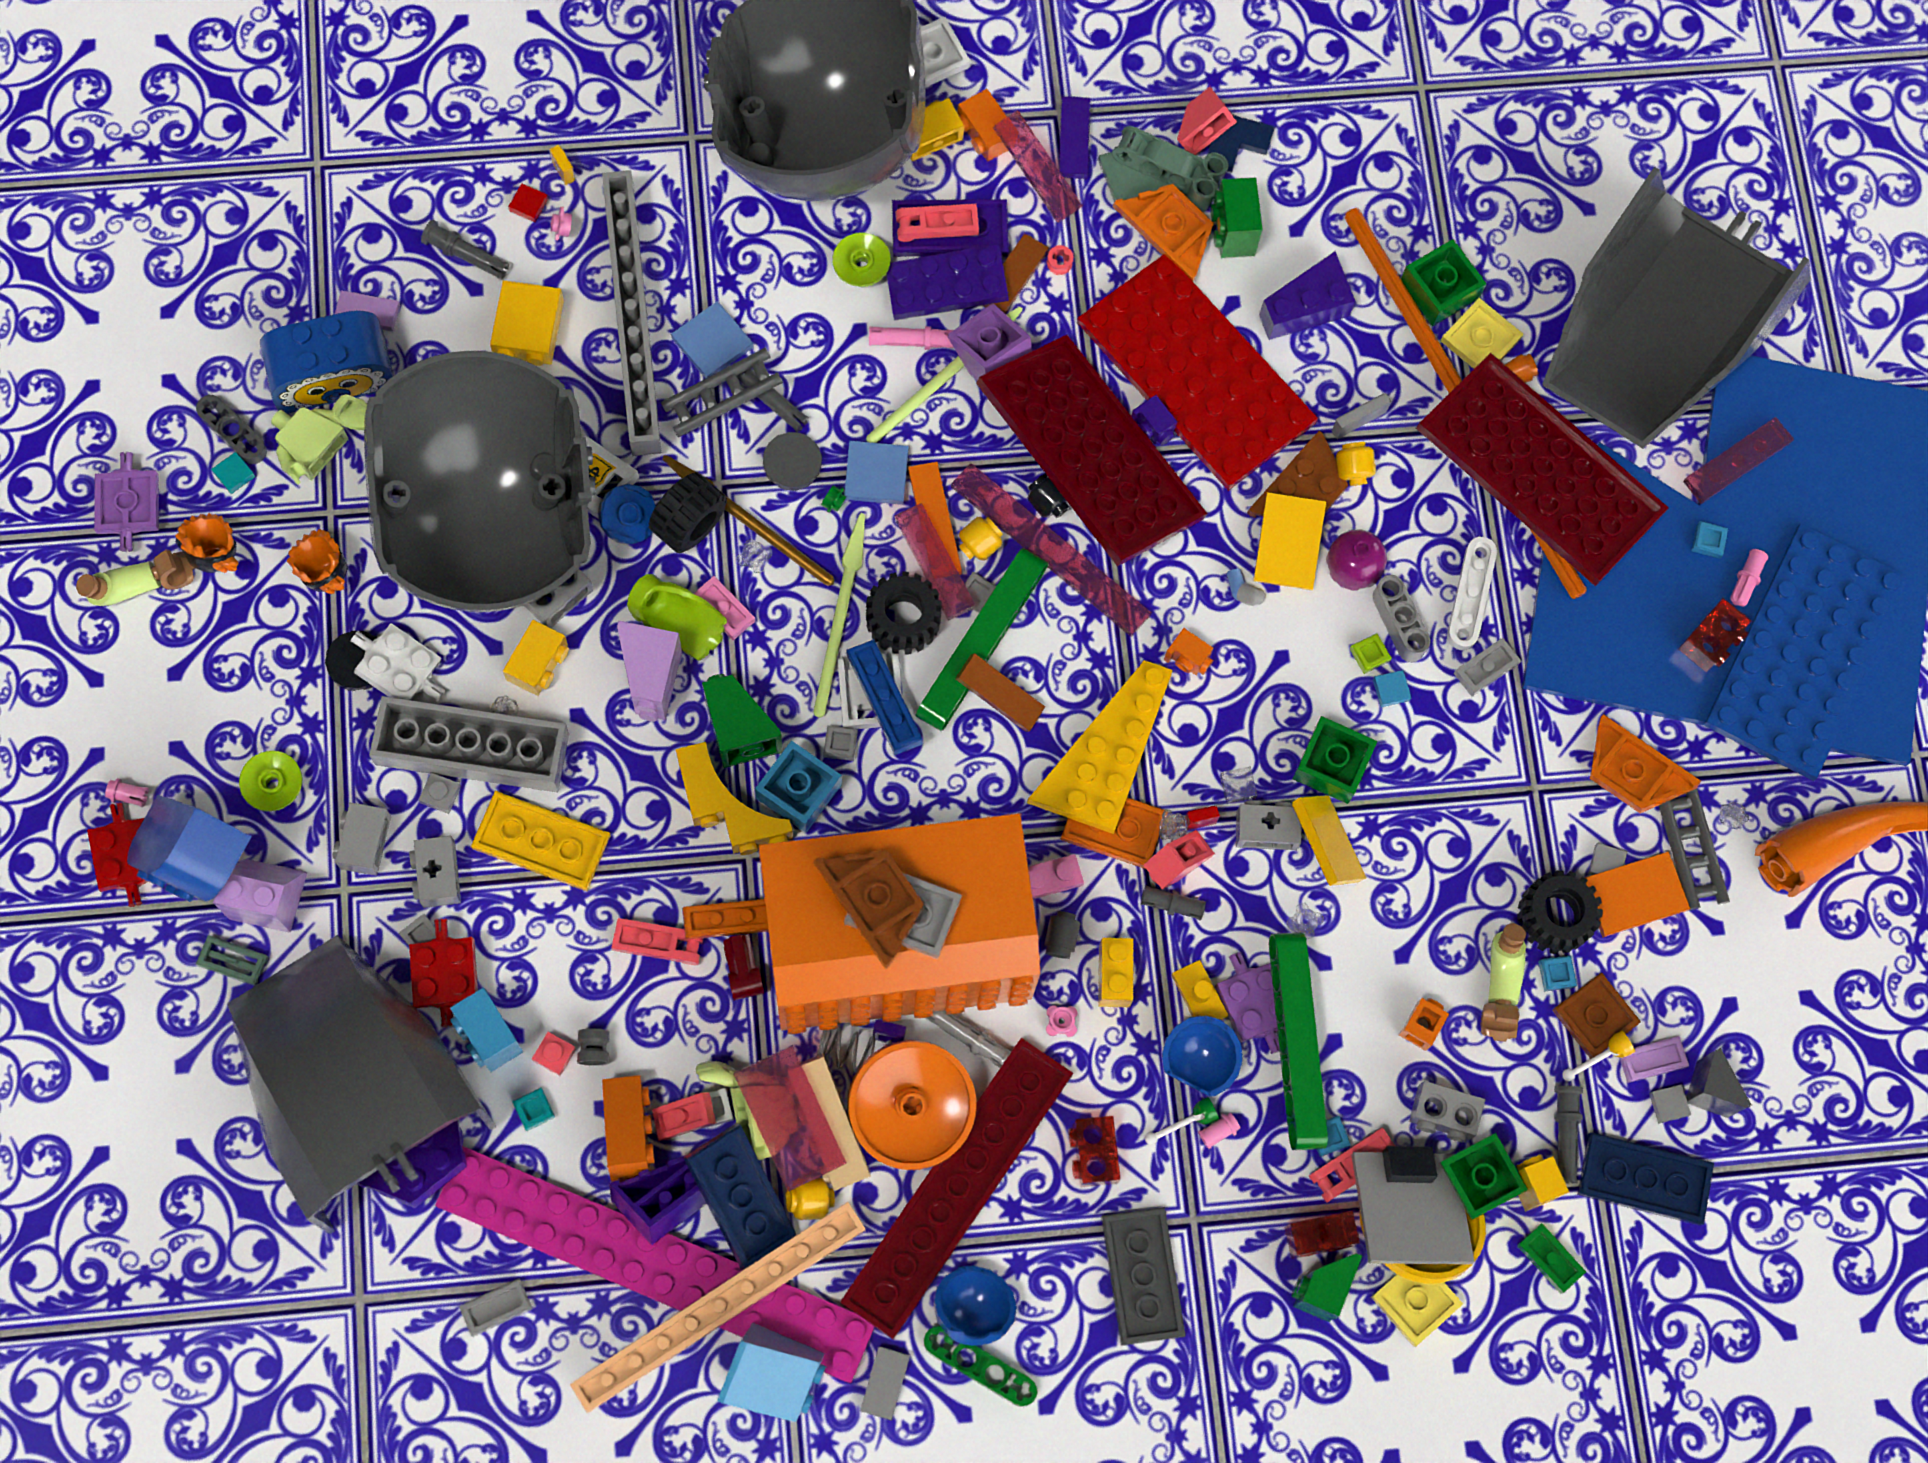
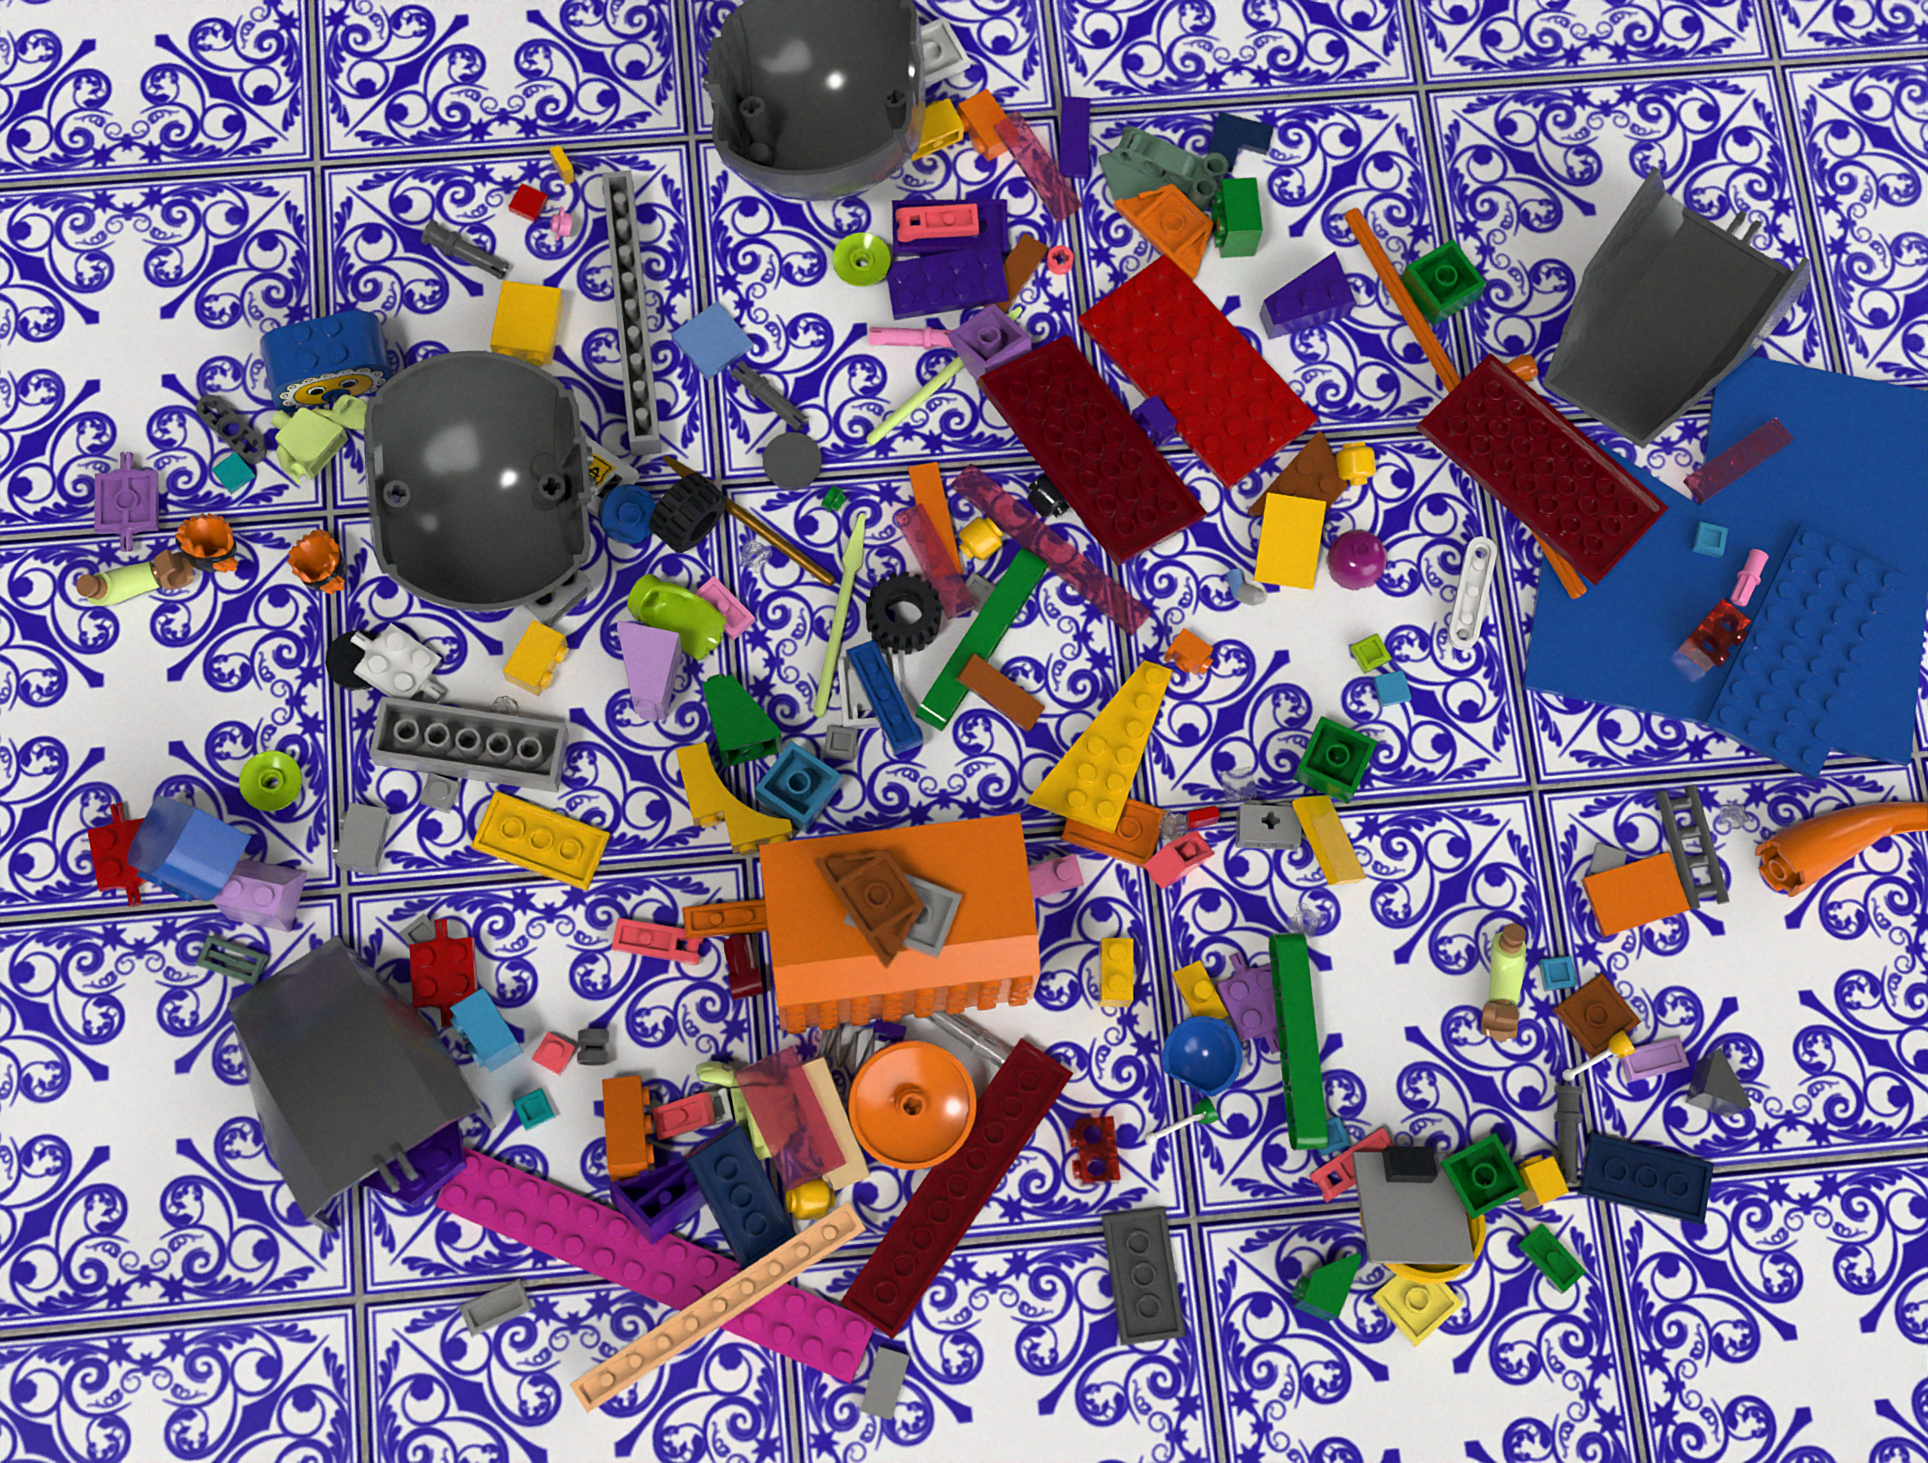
(126, 793): bright pink pin -> none
(383, 308): lavender tile -> none
(443, 888): light grey brick -> none
(704, 389): dark grey bar -> none
(772, 1375): slope -> none
(876, 472): medium blue tile -> none
(974, 1306): blue cylinder -> none
(977, 1371): green beam -> none
(1062, 935): dark grey brick -> none
(1066, 1013): bright pink plate -> none
(1173, 902): dark grey pin -> none
(1204, 121): coral slope -> none
(1219, 1130): bright pink pin -> none
(1322, 1235): clear red brick -> none
(1361, 415): light grey tile -> none
(1403, 605): light grey beam -> none
(1435, 1016): orange brick -> none
(1447, 1102): light grey brick -> none
(1481, 333): light yellow plate -> none
(1487, 667): light grey plate -> none
(1580, 899): black tyre -> none
(1635, 769): orange wing -> none
(1670, 1104): light grey tile -> none

